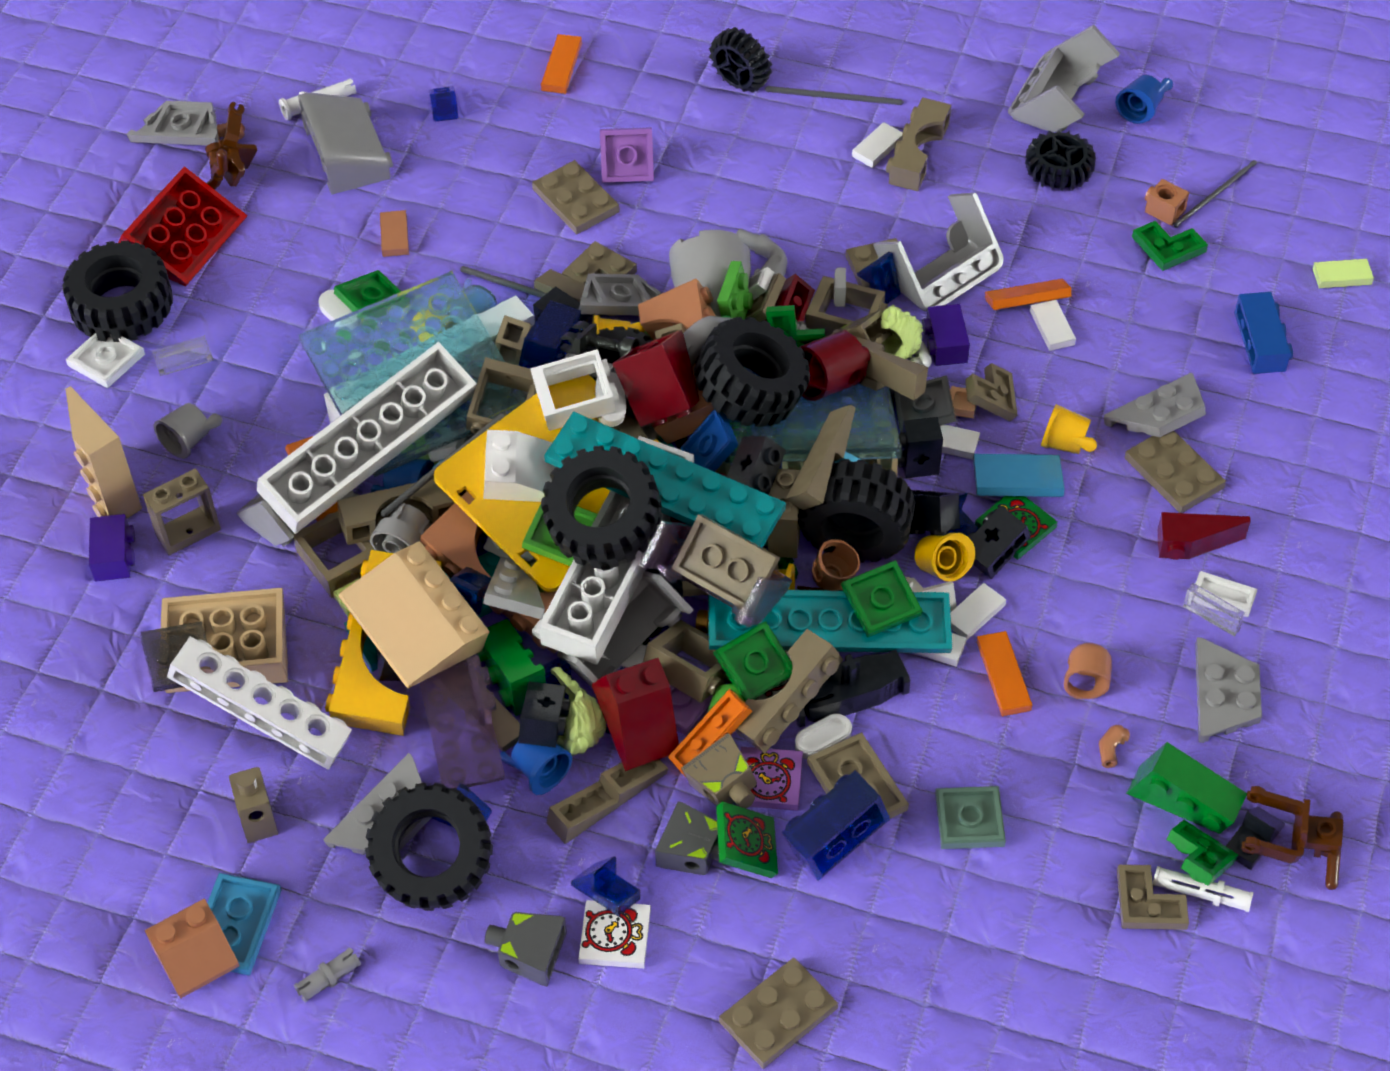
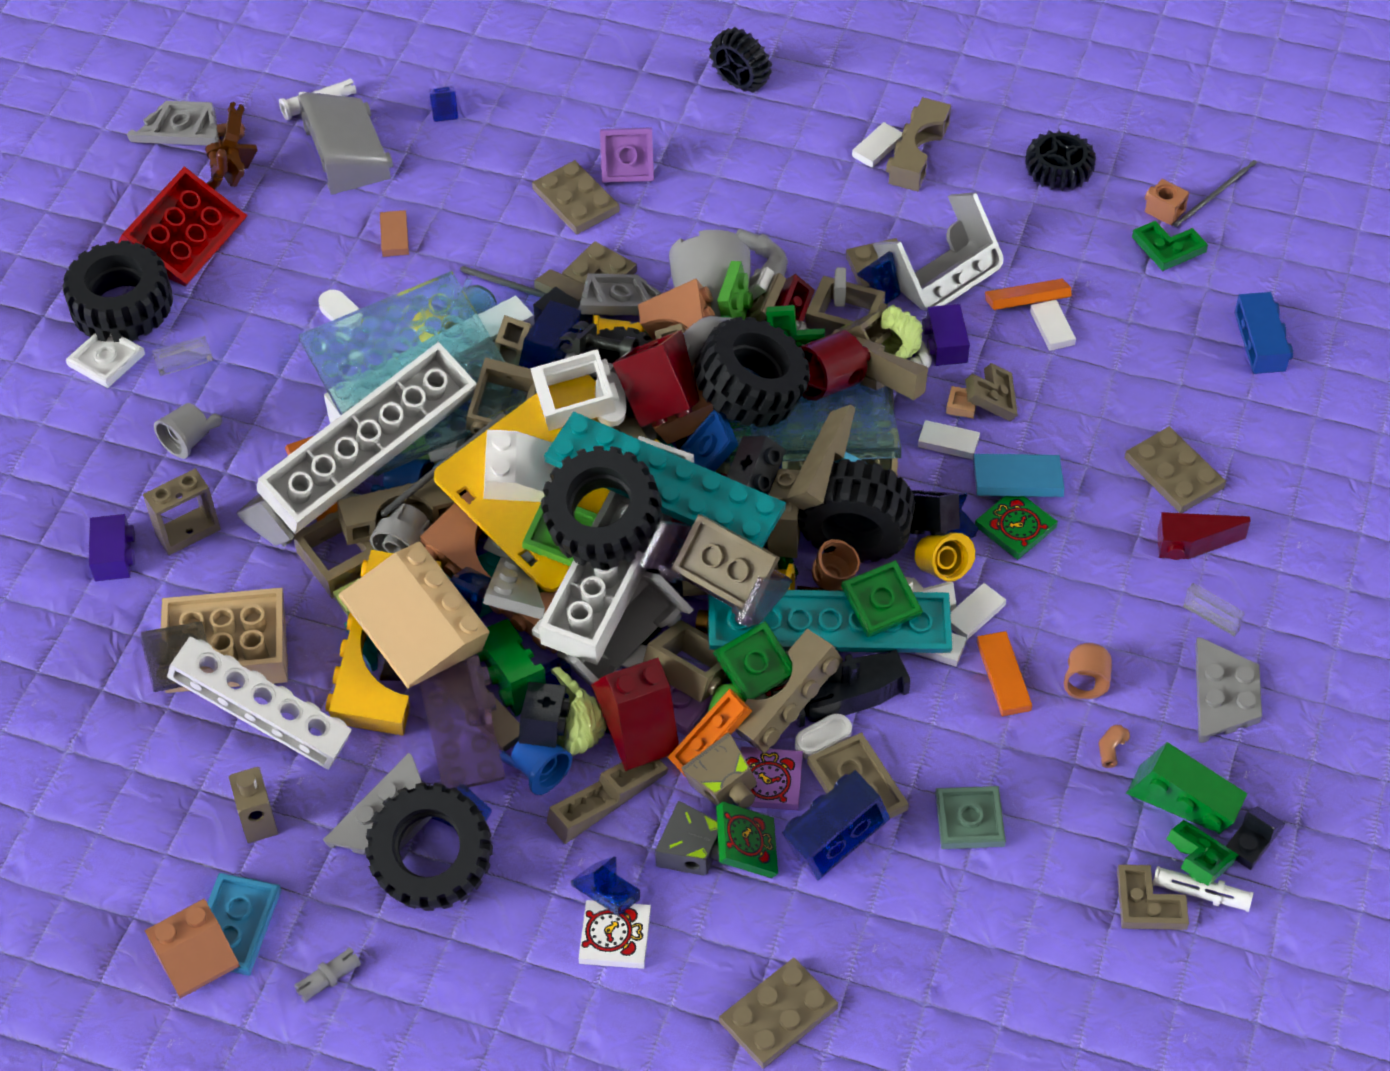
(102, 460): tan slope -> none
(365, 290): green tile -> none
(529, 944): dark grey torso -> none
(561, 63): orange tile -> none
(833, 95): dark grey axle -> none
(921, 447): black brick -> none
(933, 403): dark grey tile -> none
(1010, 534): black brick -> none
(1049, 89): light grey windscreen -> none
(1068, 432): yellow hat -> none
(1141, 97): blue hat -> none
(1161, 409): light grey wing -> none
(1232, 592): white tile -> none
(1309, 832): reddish brown piece -> none
(1343, 273): yellowish green tile -> none

